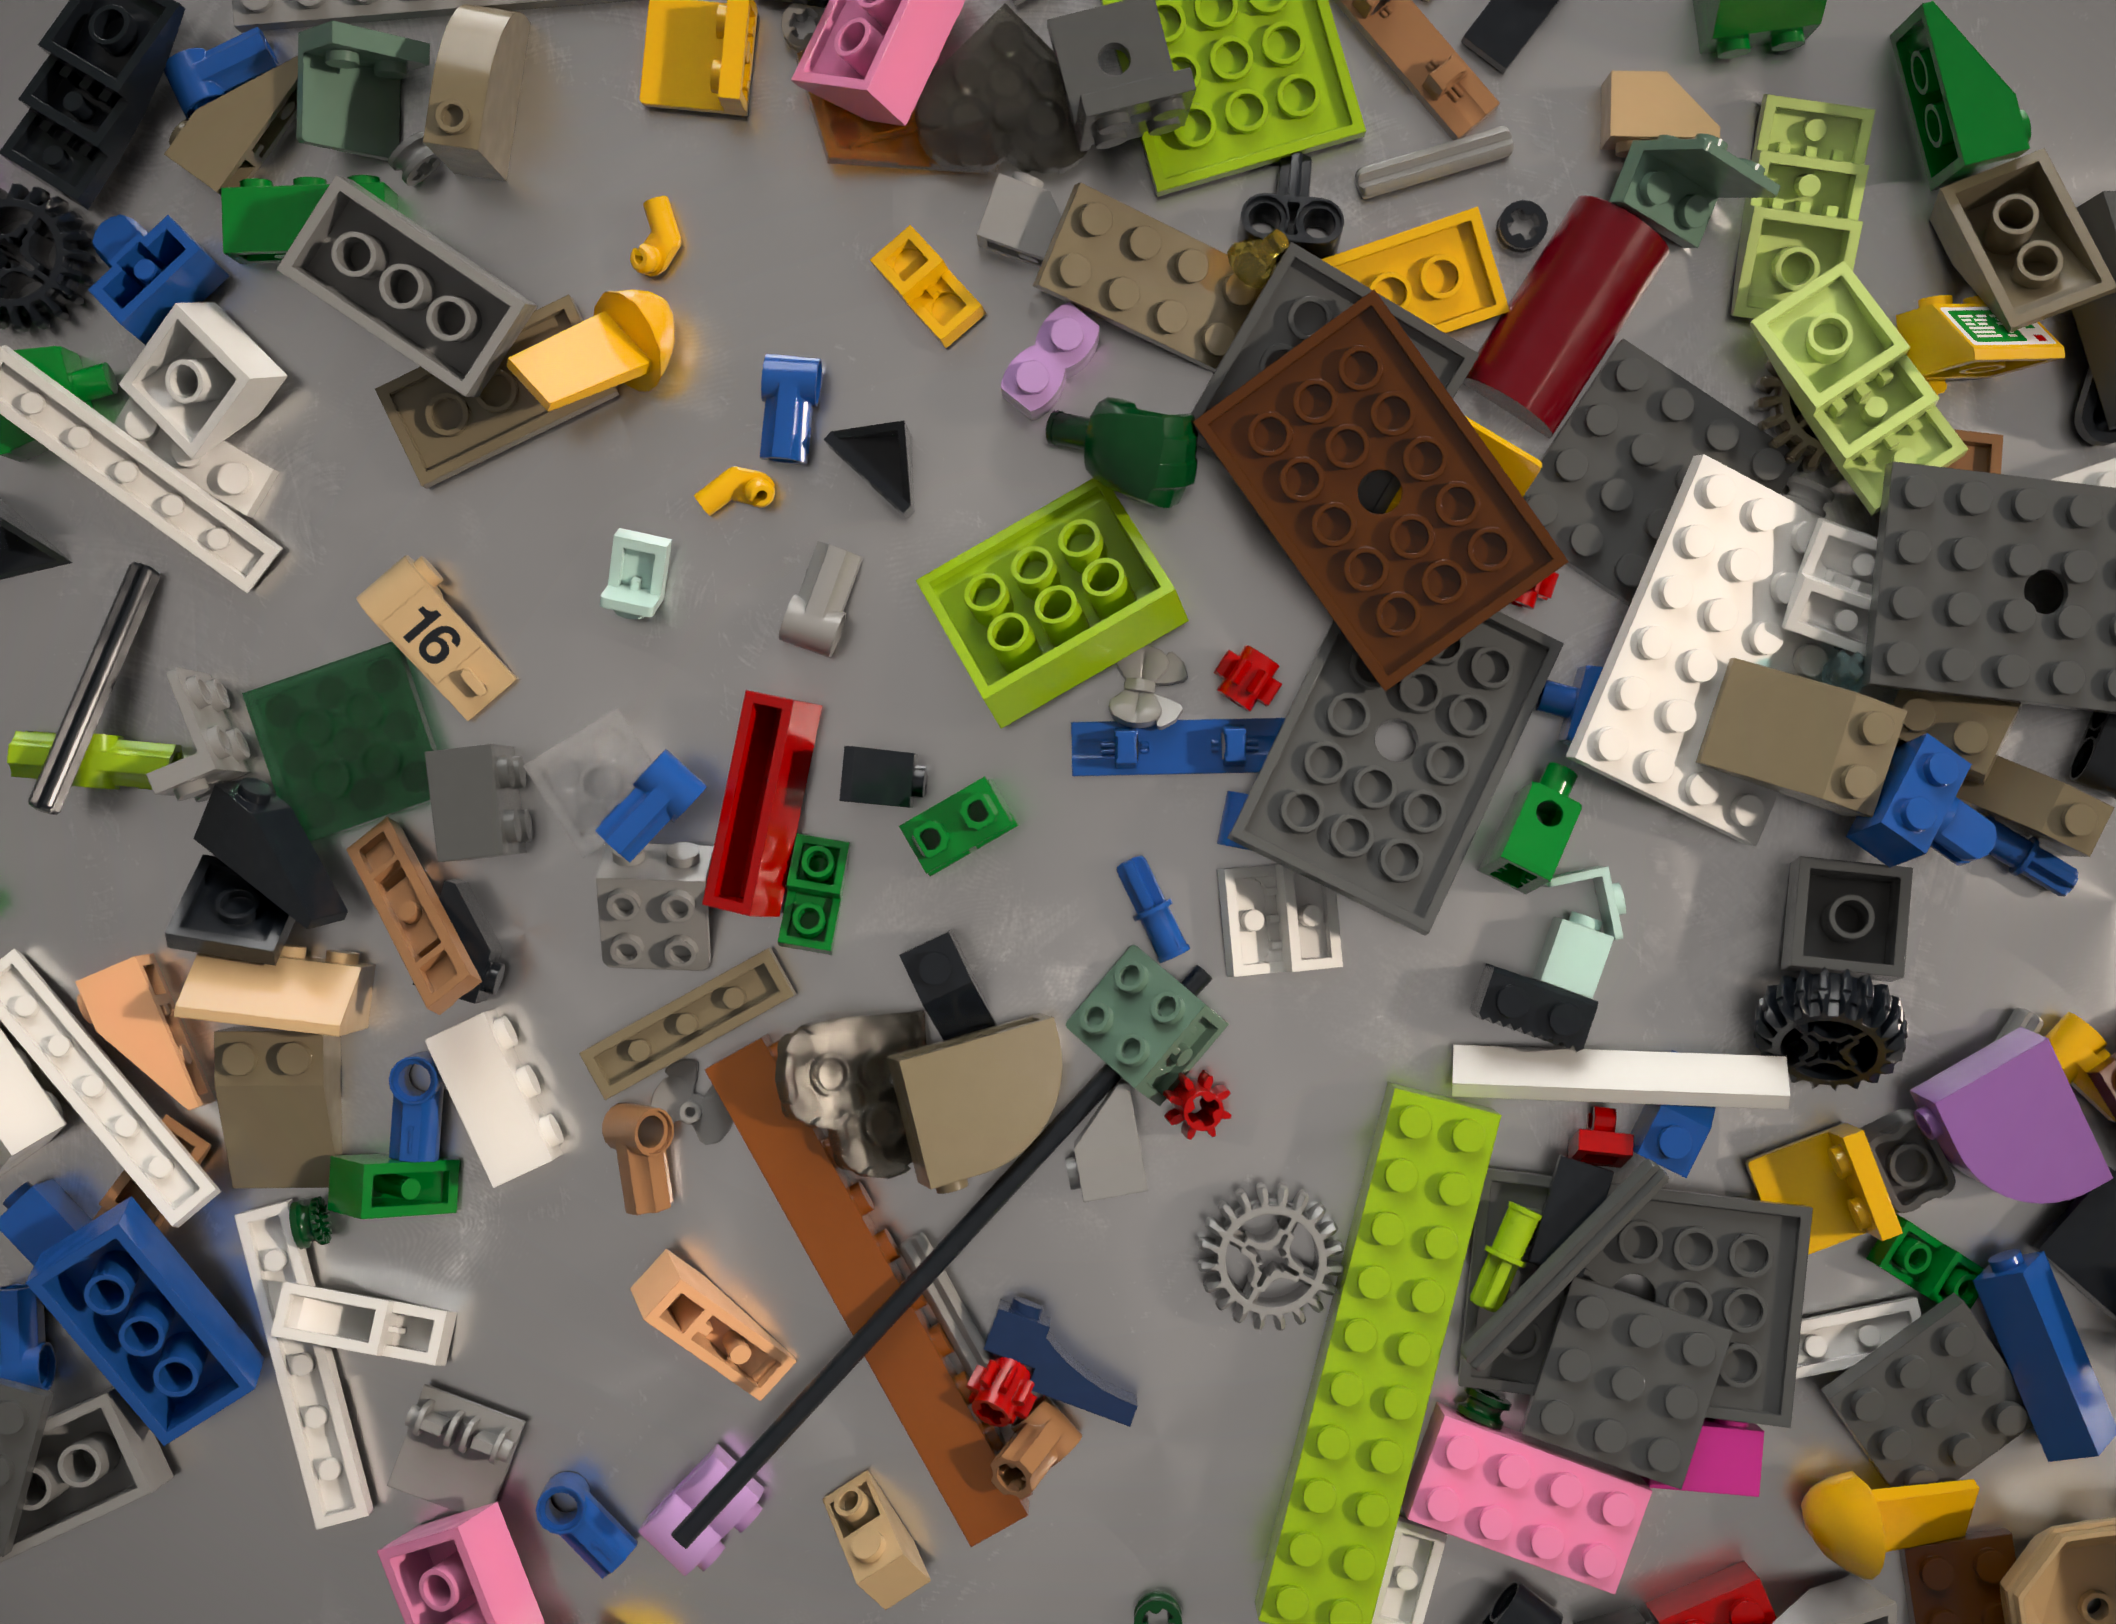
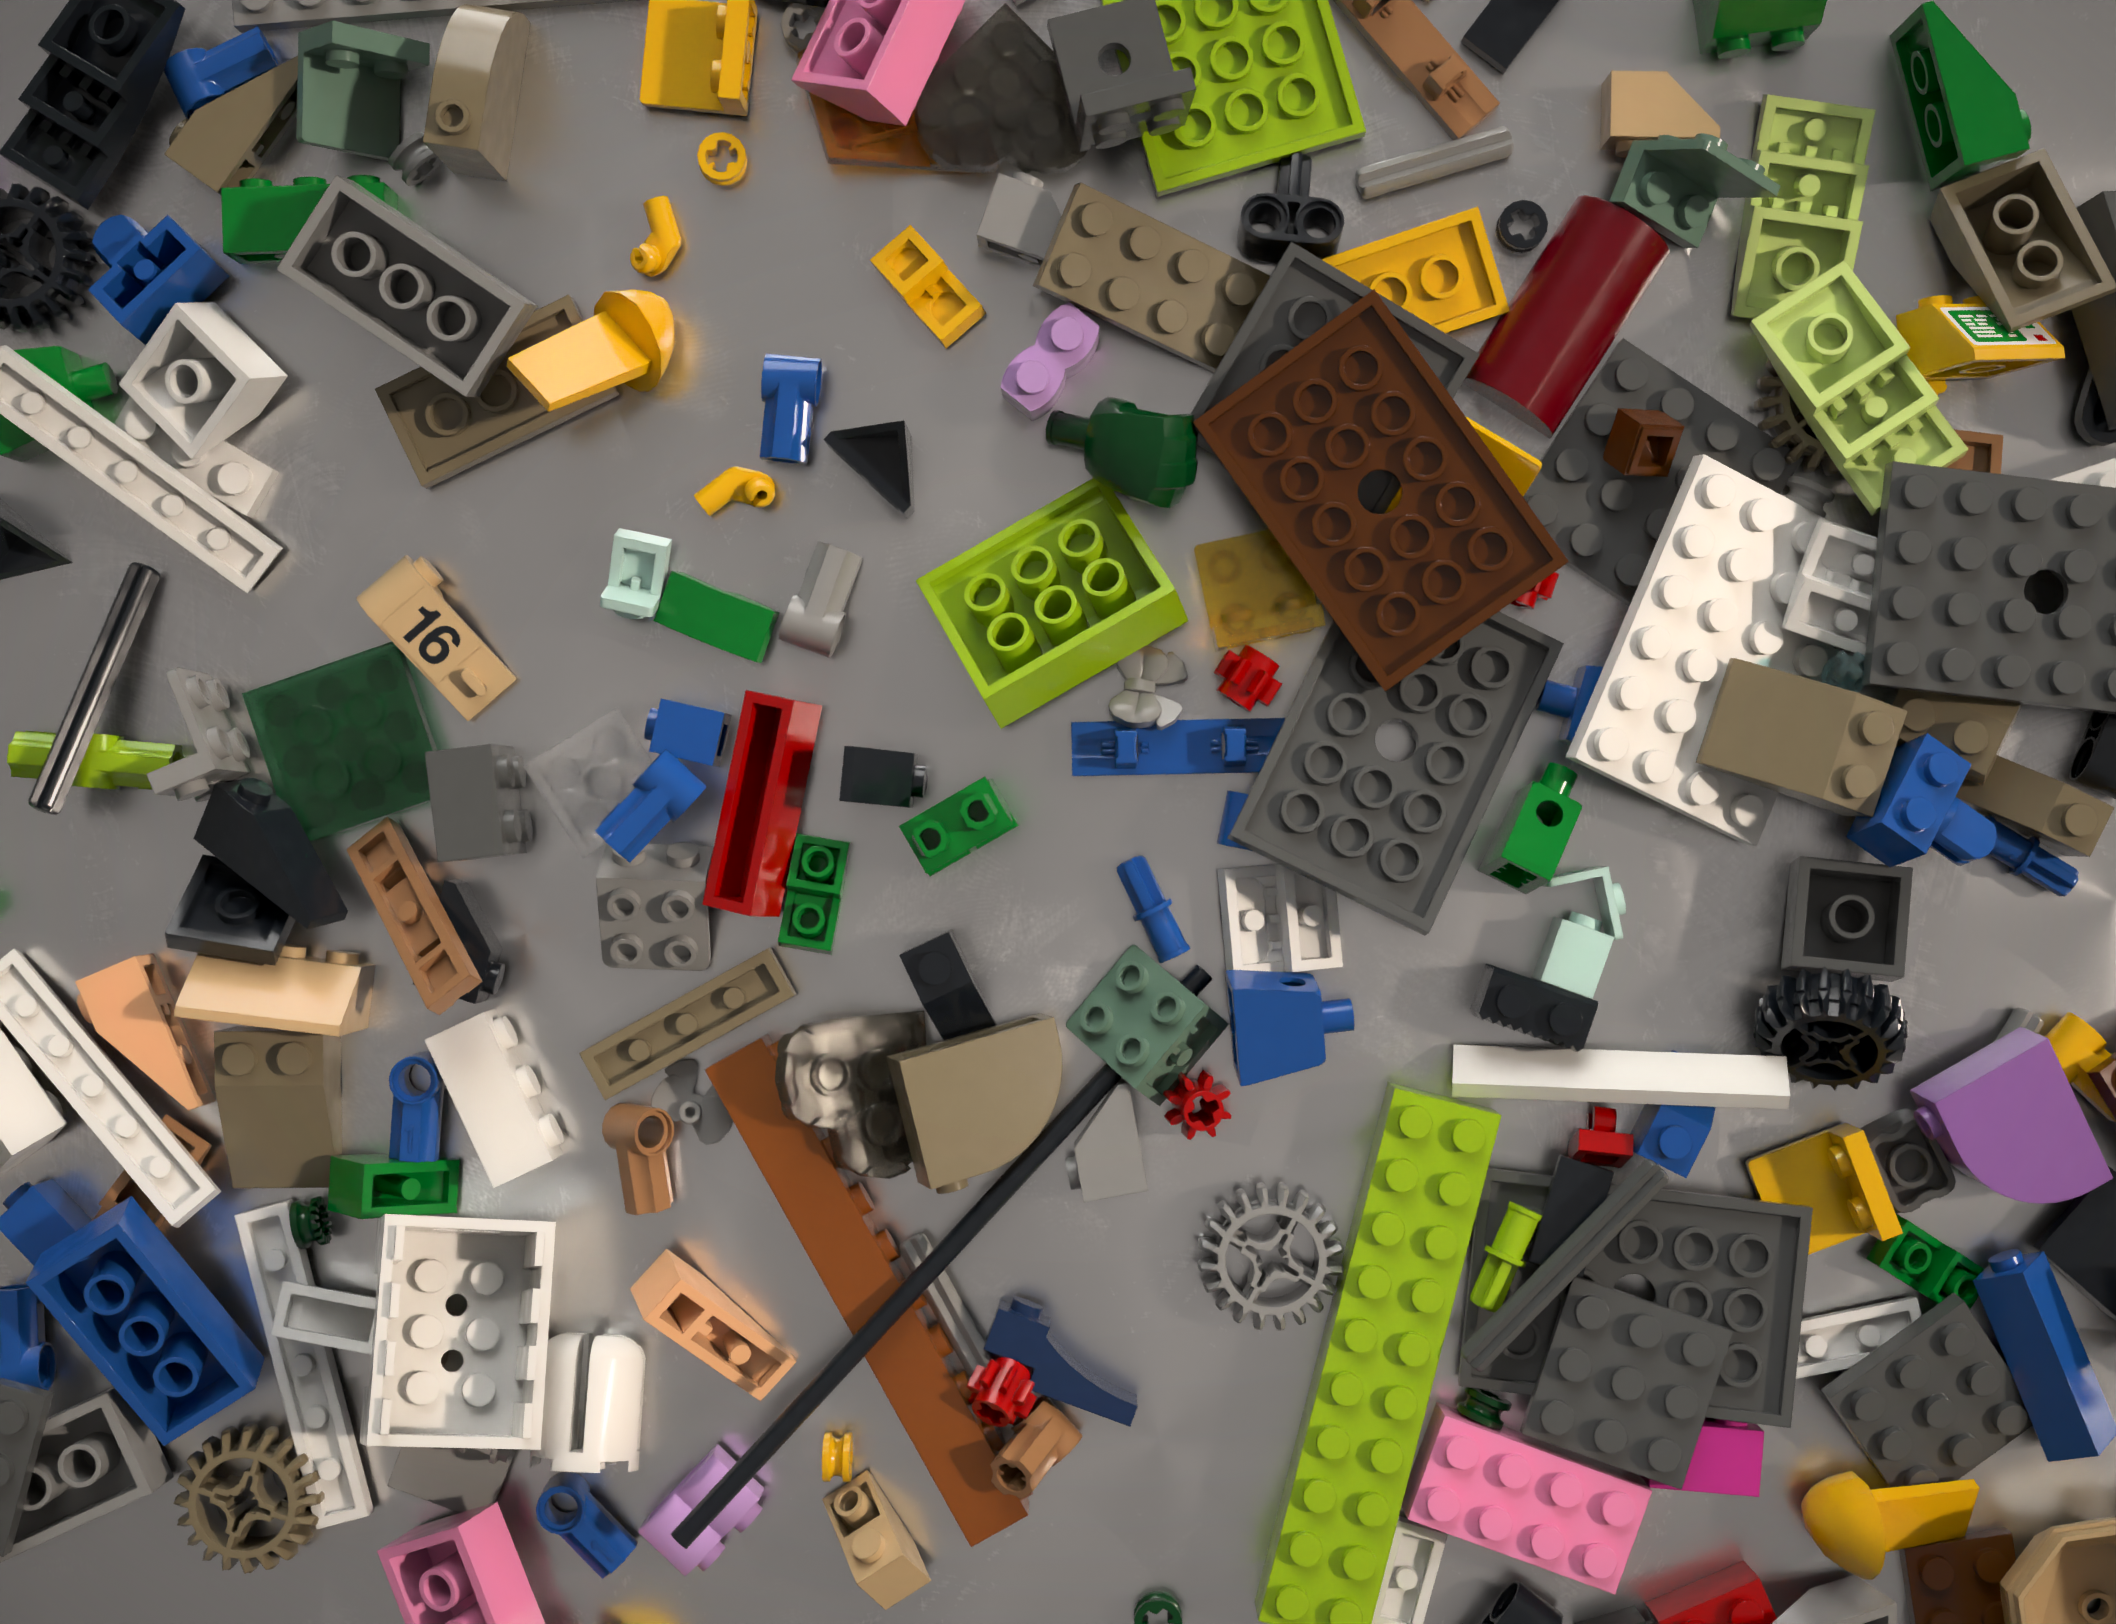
(208, 1489): none -> dark tan gear
(502, 1334): none -> white container
(591, 1402): none -> white cylinder
(687, 732): none -> blue brick
(716, 616): none -> green slope
(734, 170): none -> yellow bush
(837, 1457): none -> yellow bush
(1254, 591): none -> clear yellow bracket
(1255, 258): clear yellow rock -> none
(1280, 1023): none -> blue torso
(1642, 442): none -> reddish brown slope

